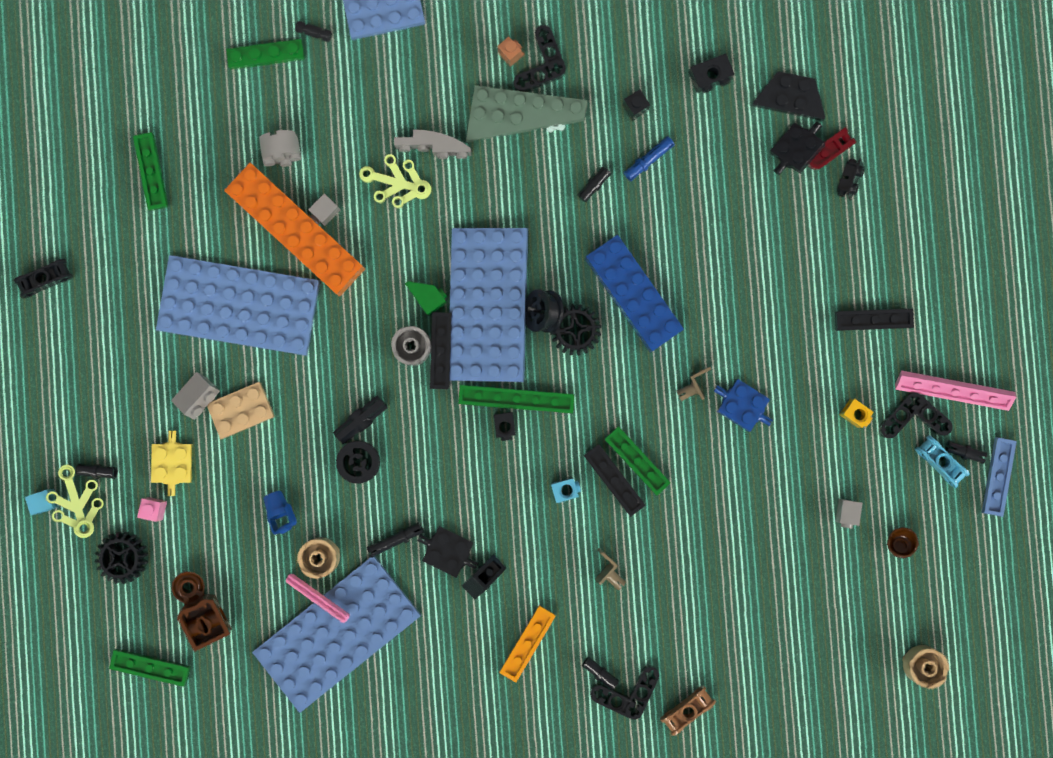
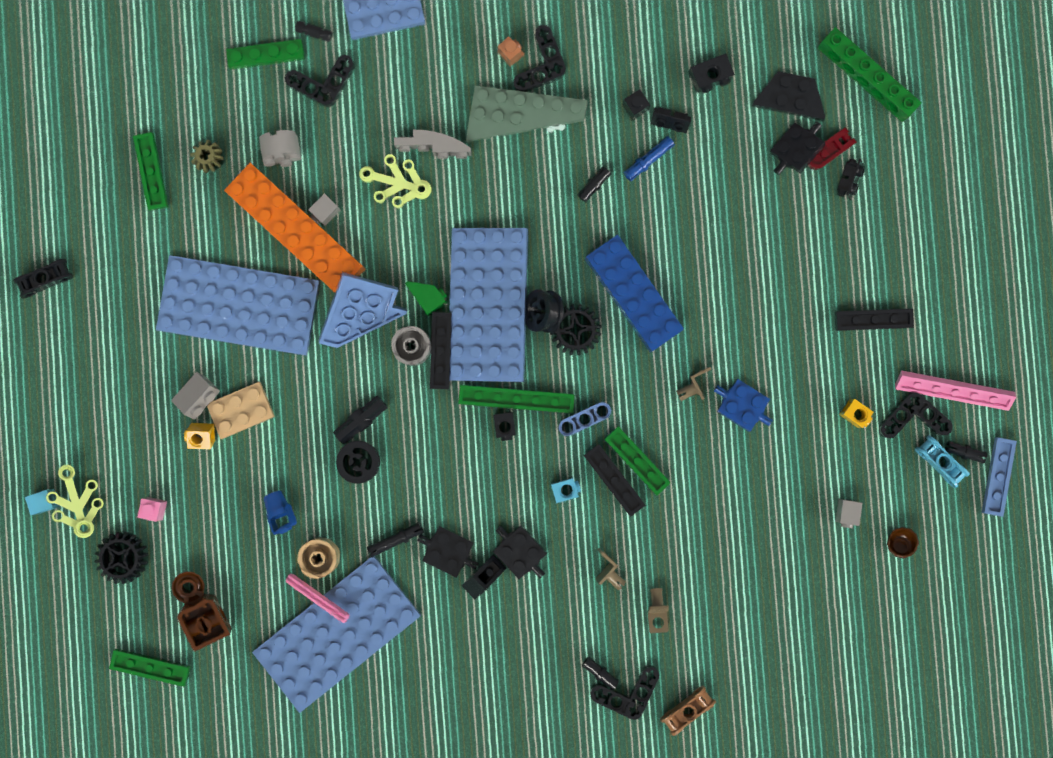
(96, 471): black pin -> none
(171, 463): light yellow plate -> none
(200, 155): none -> olive gear
(205, 430): none -> yellow brick
(327, 87): none -> black beam
(358, 309): none -> medium blue wing
(520, 552): none -> black plate
(527, 643): light orange plate -> none
(591, 412): none -> medium blue beam
(657, 610): none -> dark tan bracket
(662, 118): none -> black hinge
(869, 75): none -> green brick
(936, 666): tan brick -> none

